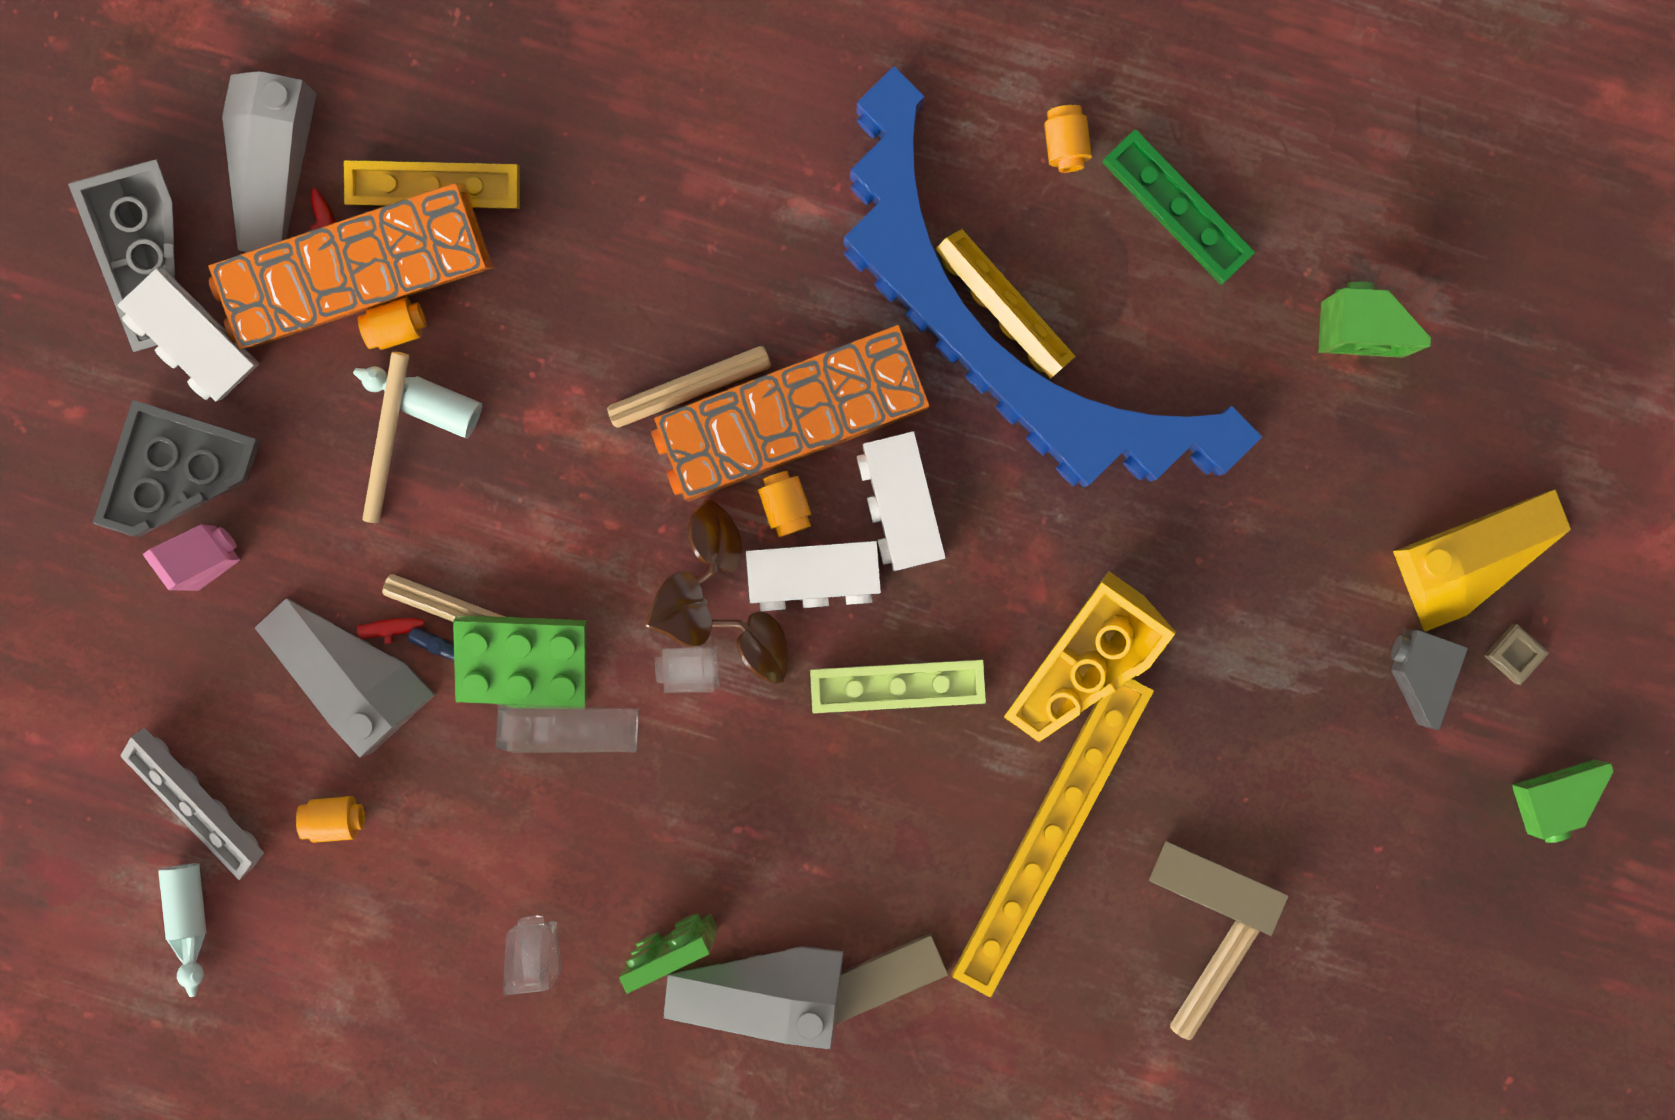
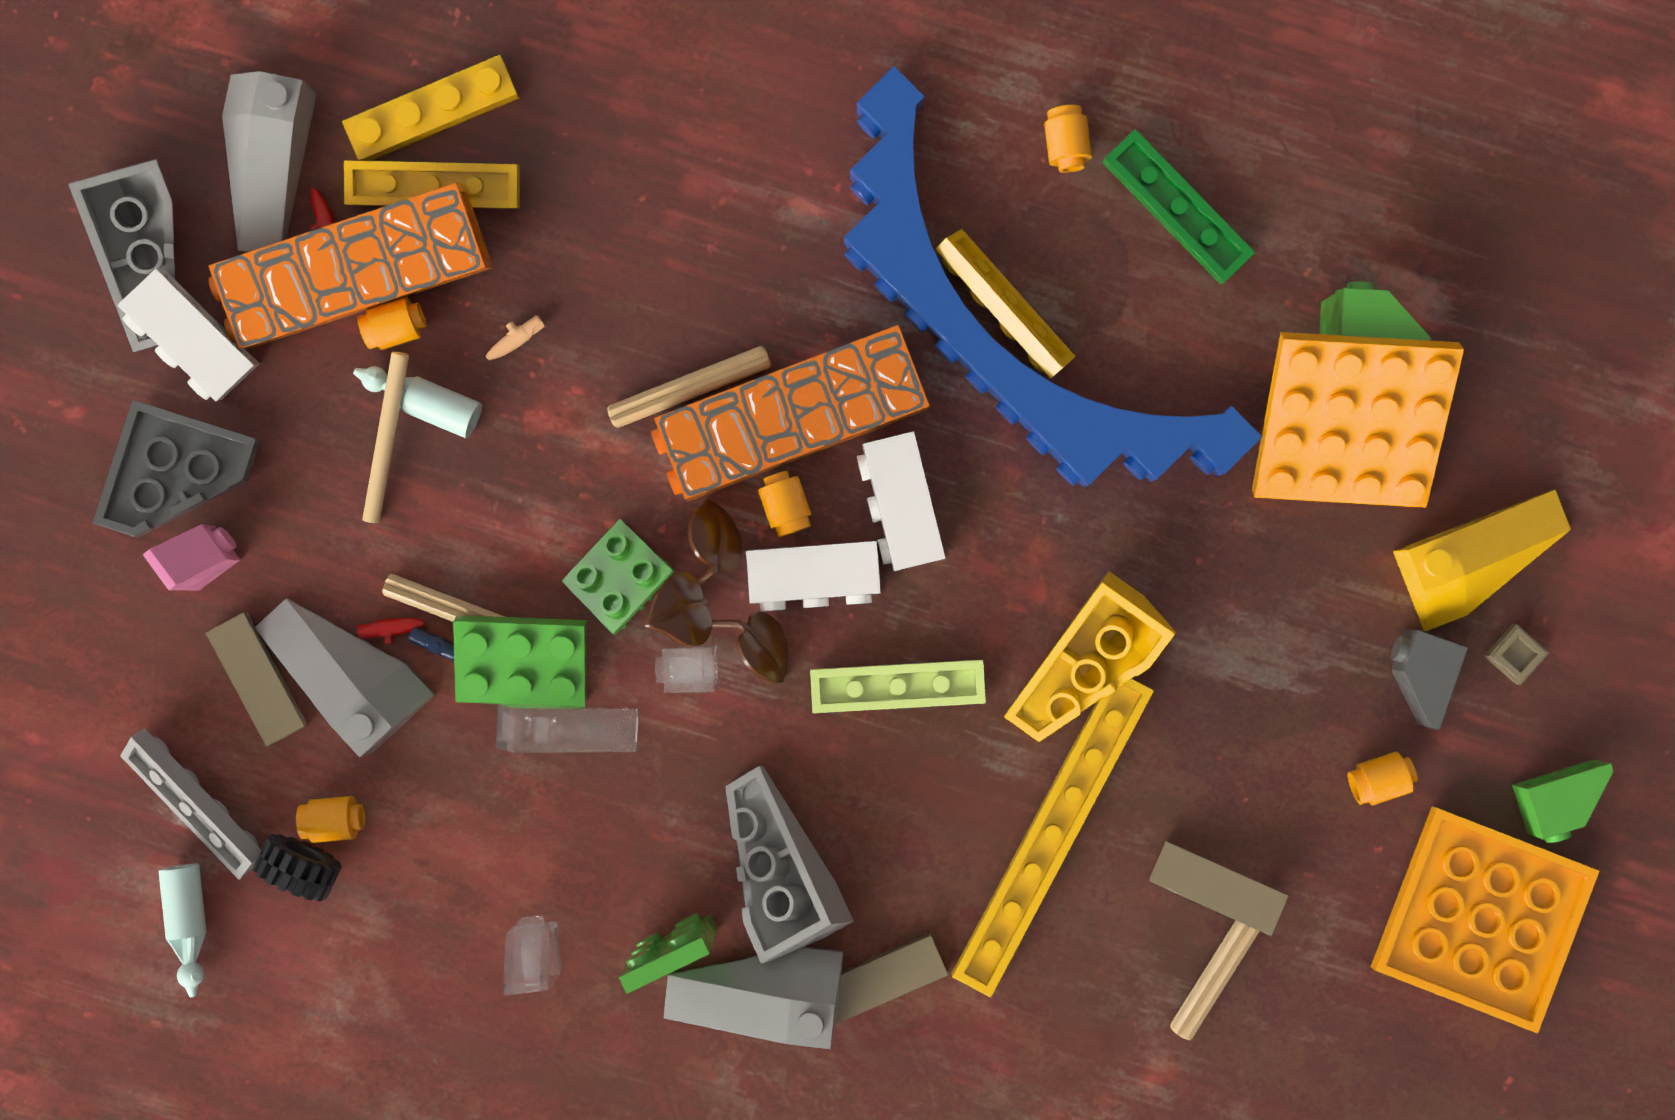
(256, 679): none -> dark tan tile
(297, 867): none -> black tyre
(430, 109): none -> yellow plate
(515, 337): none -> light nougat helmet
(617, 577): none -> bright green hinge
(784, 880): none -> light grey wedge
(1355, 419): none -> light orange plate
(1382, 779): none -> light orange brick
(1484, 919): none -> light orange plate

